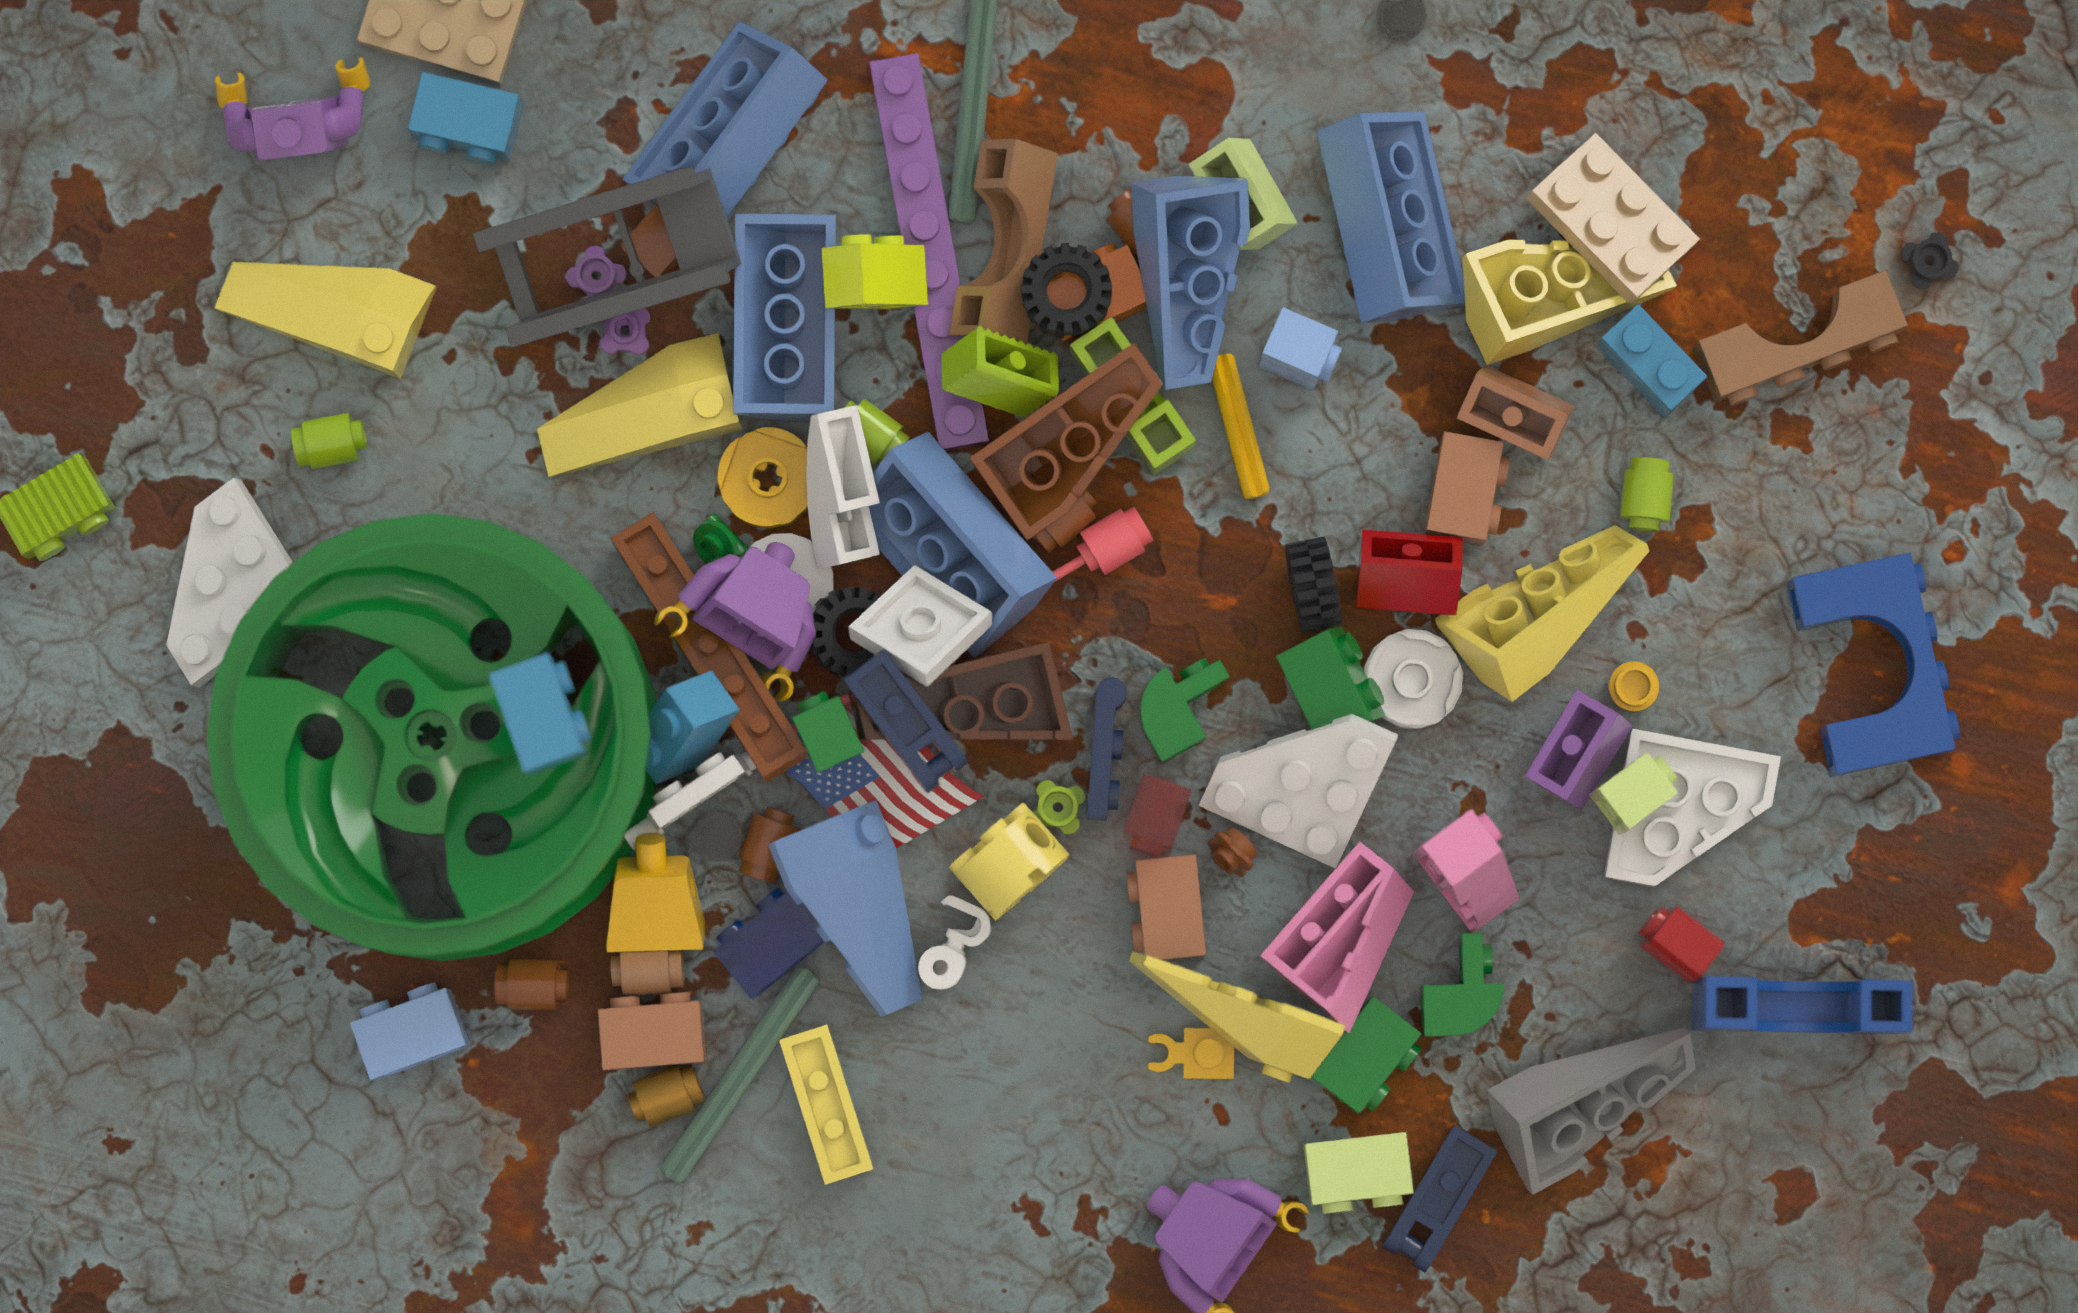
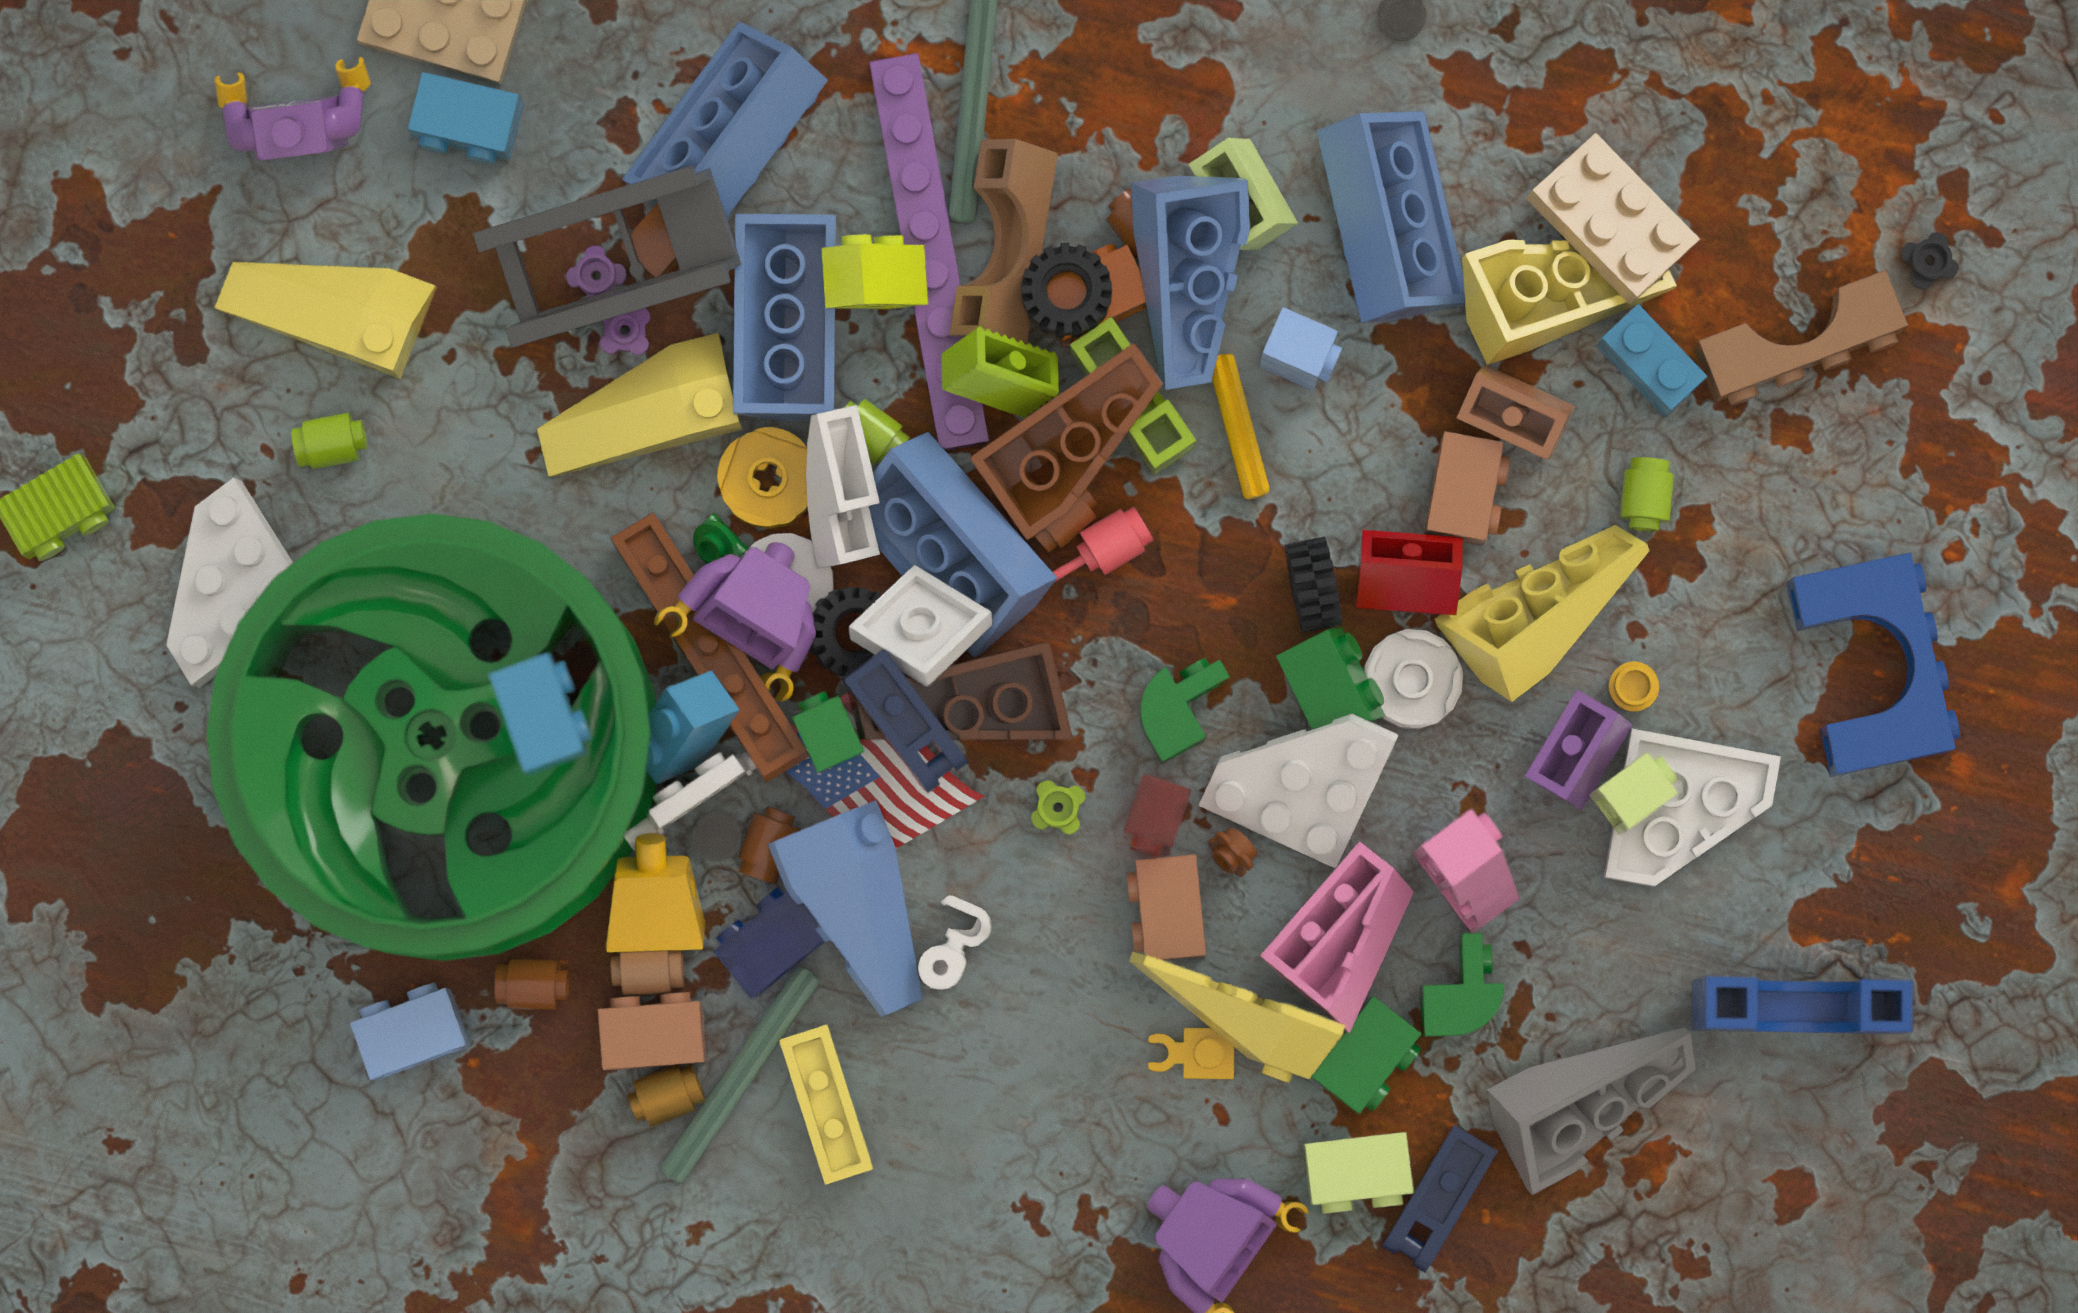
(1009, 861): light yellow brick -> none
(1106, 746): dark blue plate -> none
(1680, 942): red brick -> none

